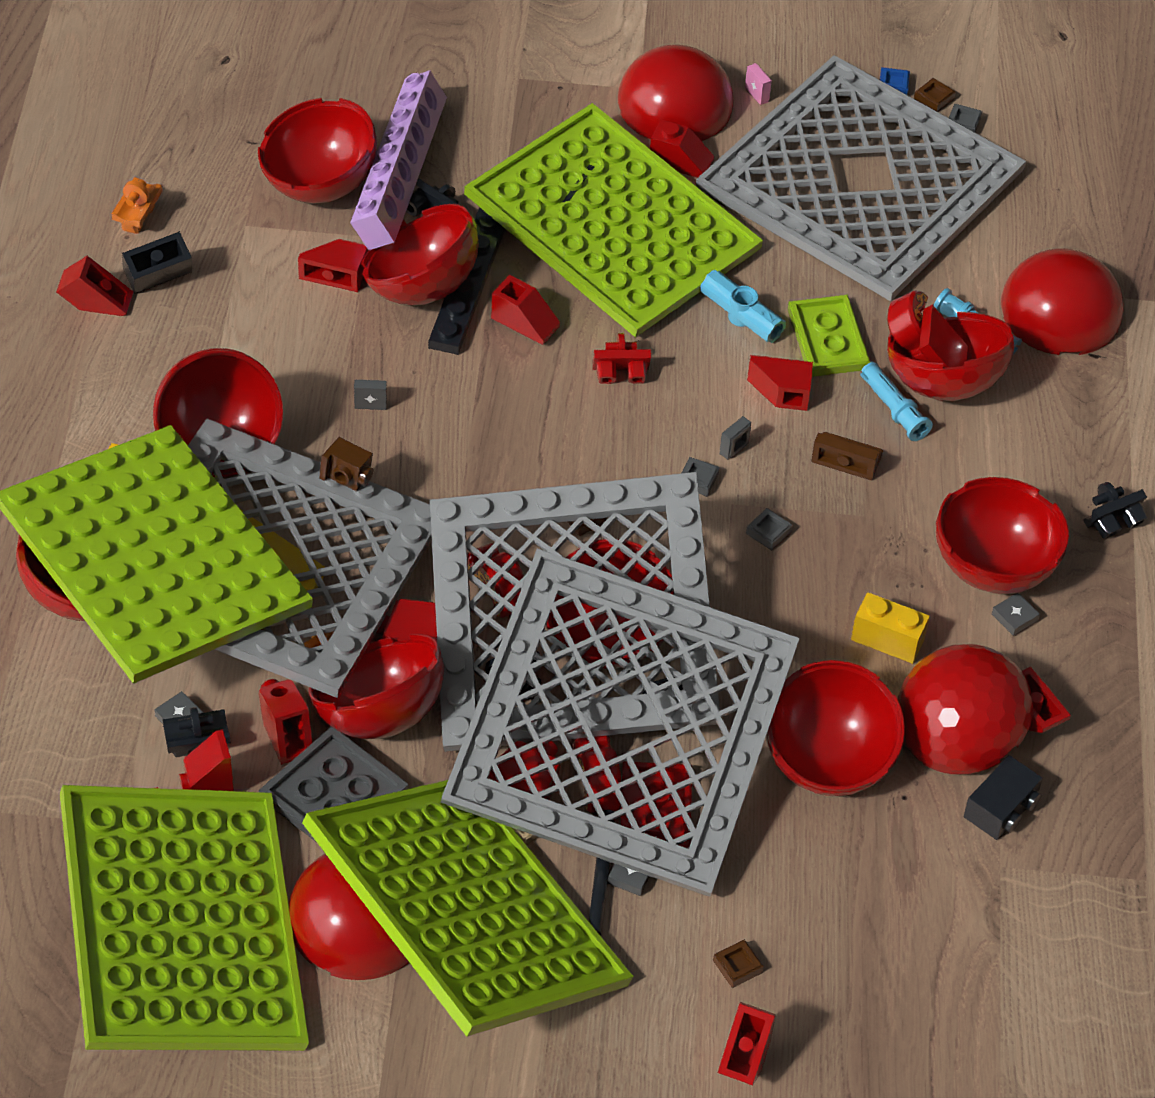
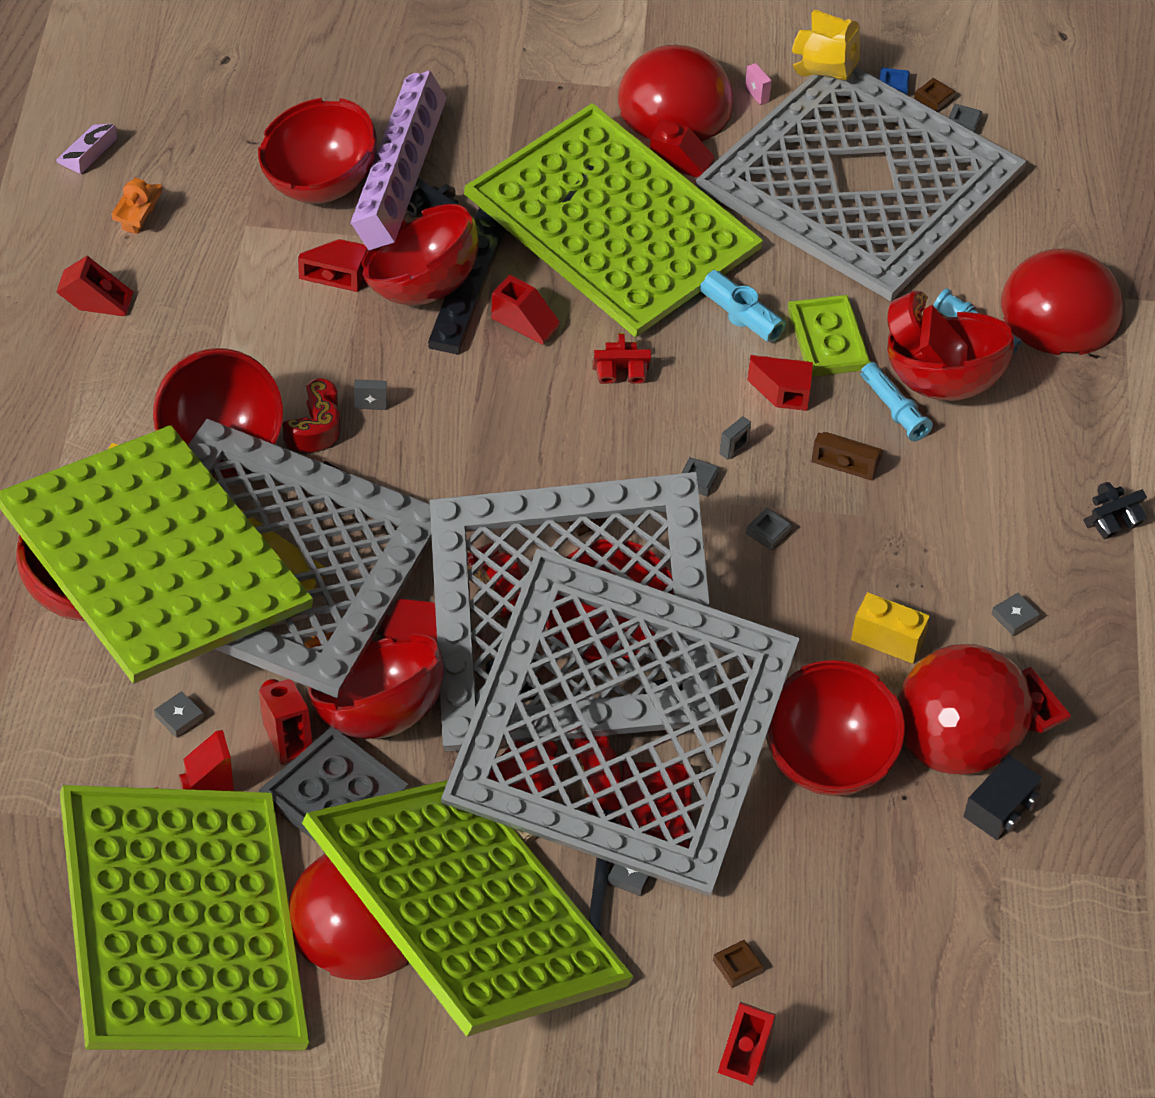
(88, 147): none -> lavender slope
(157, 262): black brick -> none
(189, 731): black hips -> none
(324, 421): none -> red animal
(347, 464): reddish brown brick -> none
(829, 48): none -> yellow piece
(1001, 535): red piece -> none

